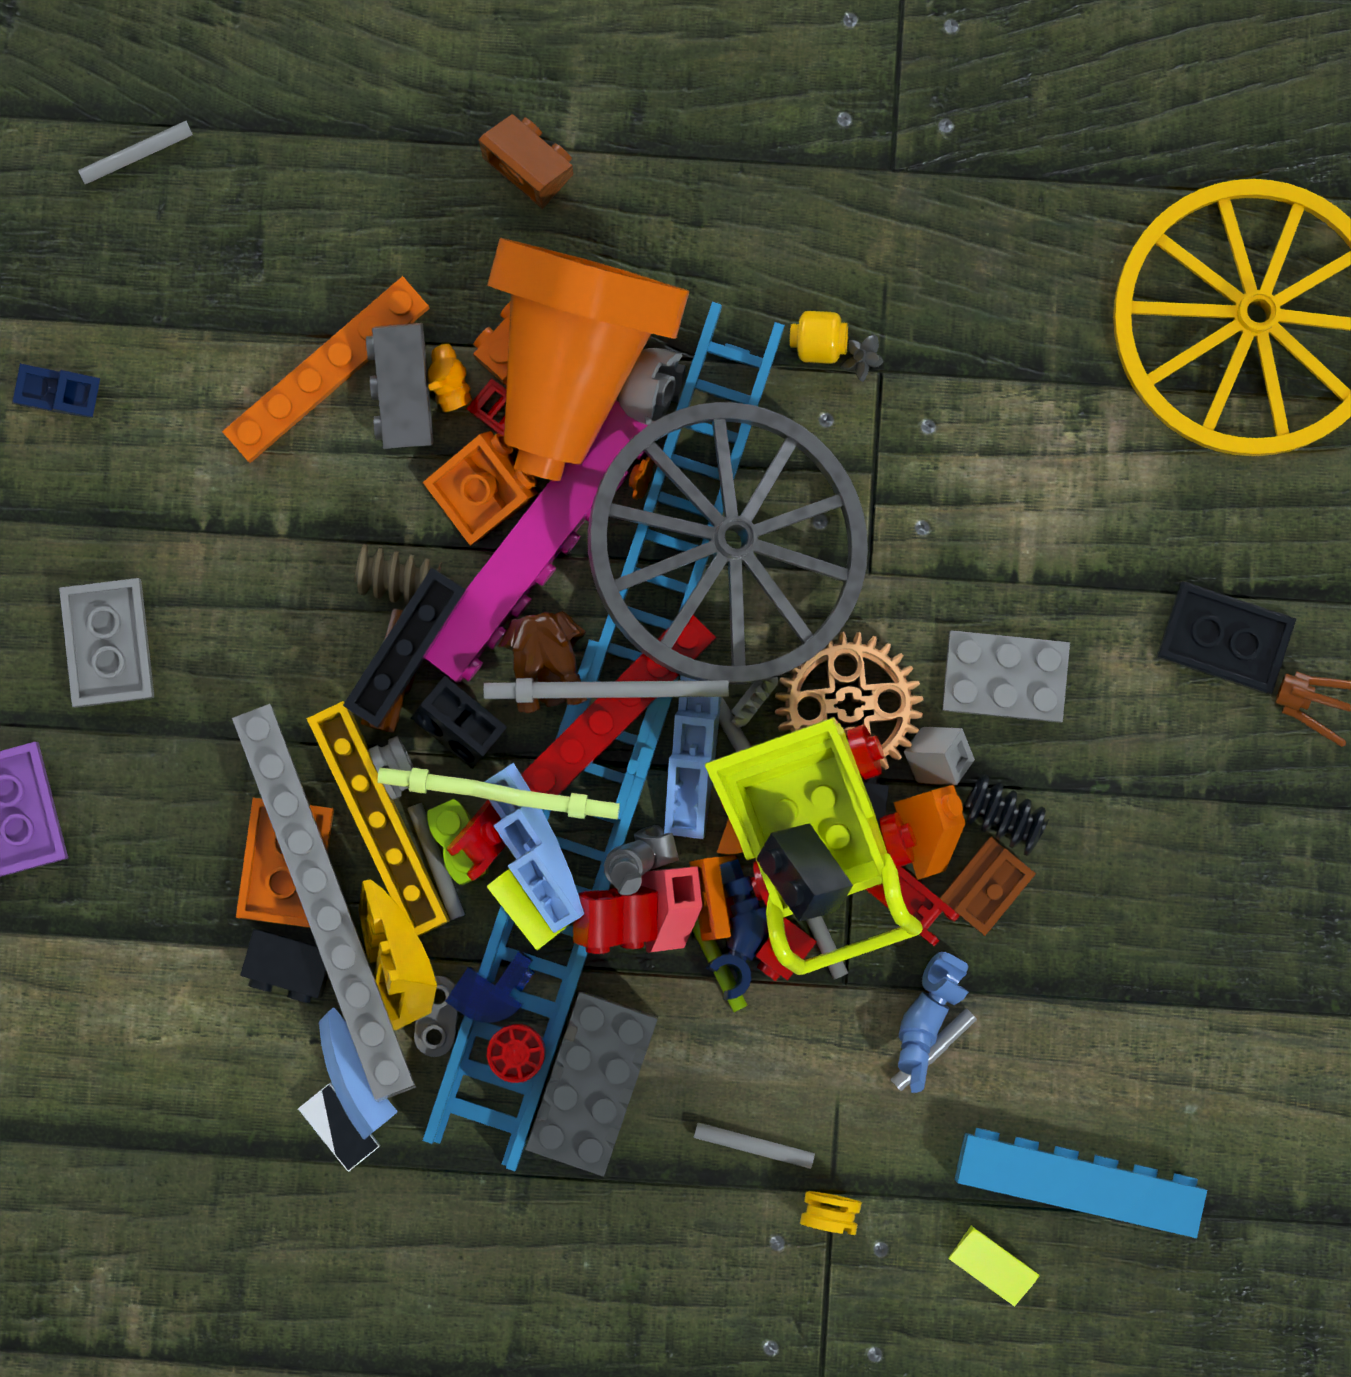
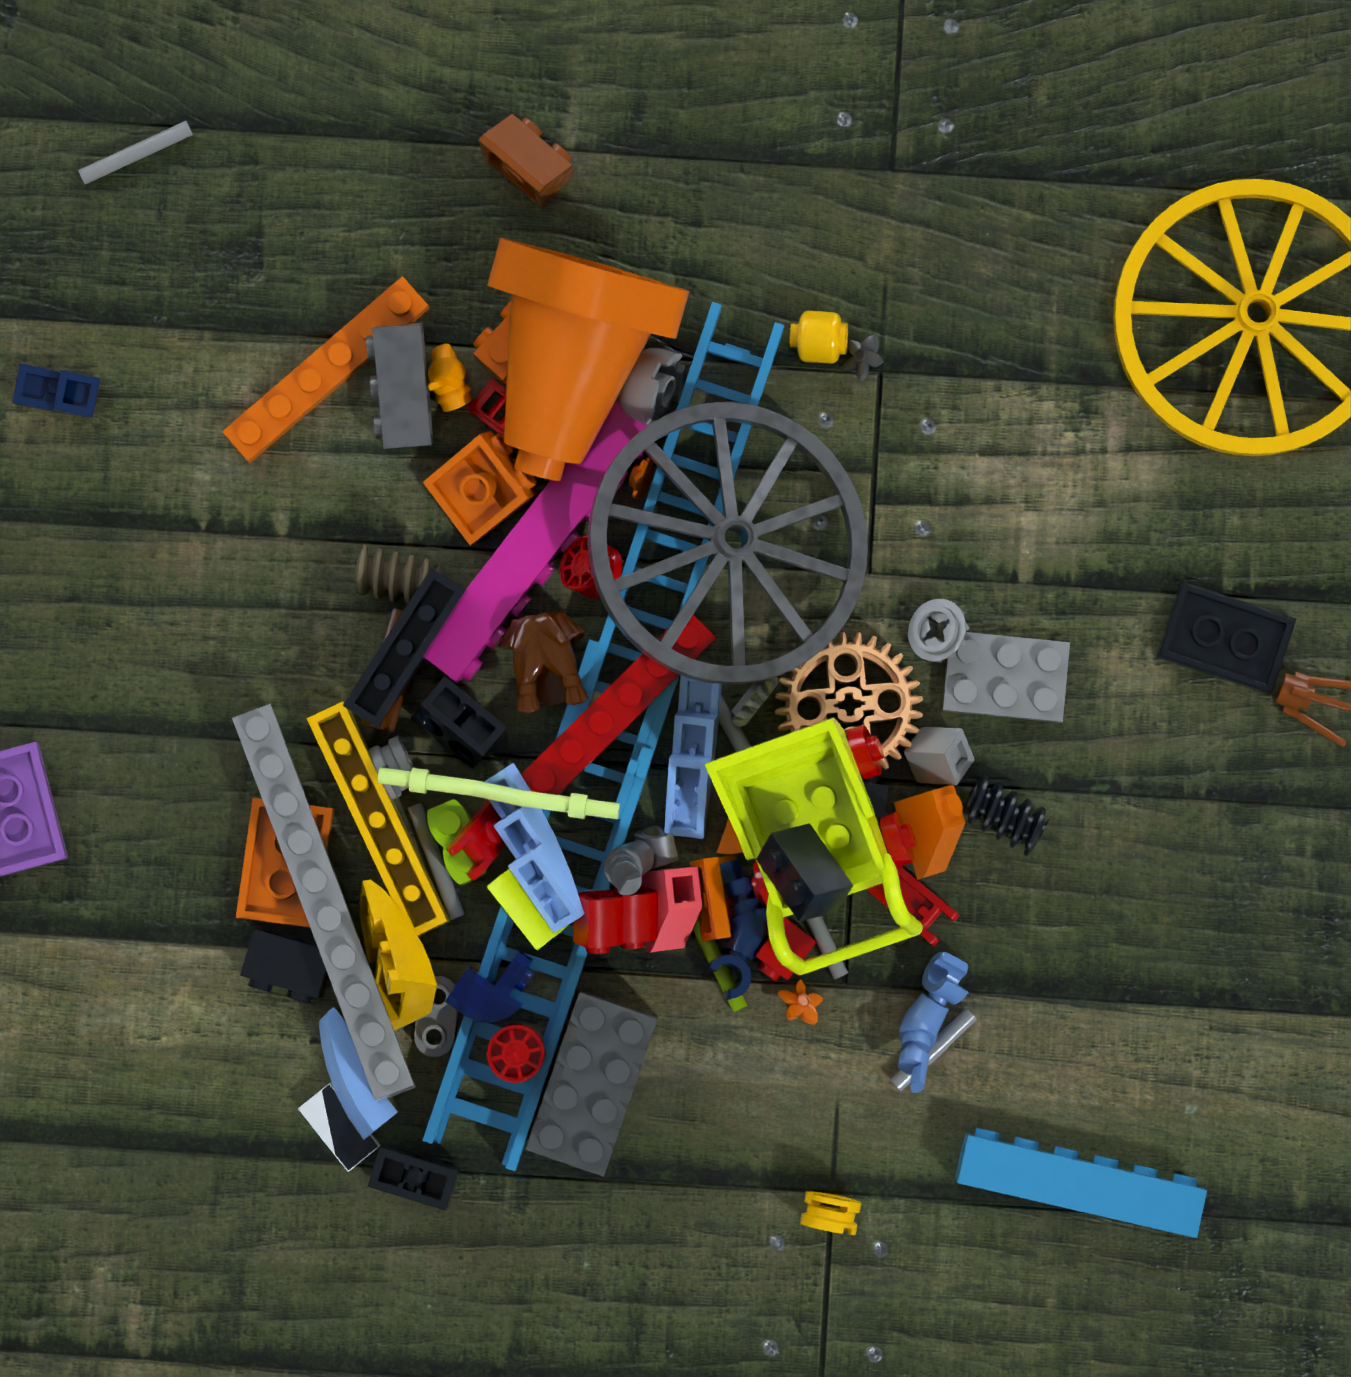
(106, 642): light grey plate -> none
(414, 1177): none -> black brick
(525, 689): light grey bar -> none
(576, 569): none -> red wheel
(754, 1145): light grey bar -> none
(801, 1003): none -> orange plant
(923, 628): none -> light grey gear
(987, 886): dark orange plate -> none
(993, 1266): neon yellow slope -> none

